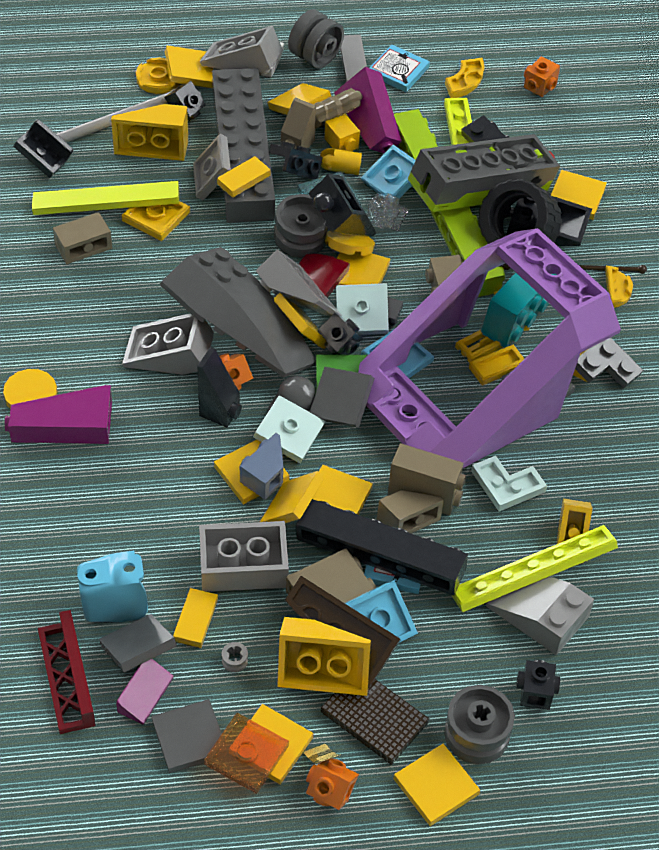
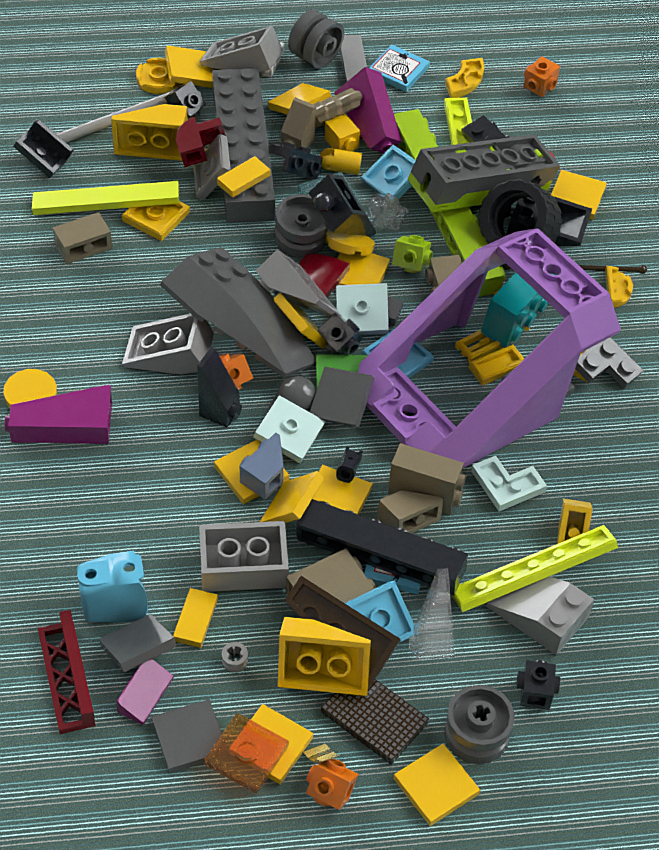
(193, 137): none -> dark red brick
(348, 465): none -> black bar
(412, 253): none -> lime brick
(434, 624): none -> clear slope

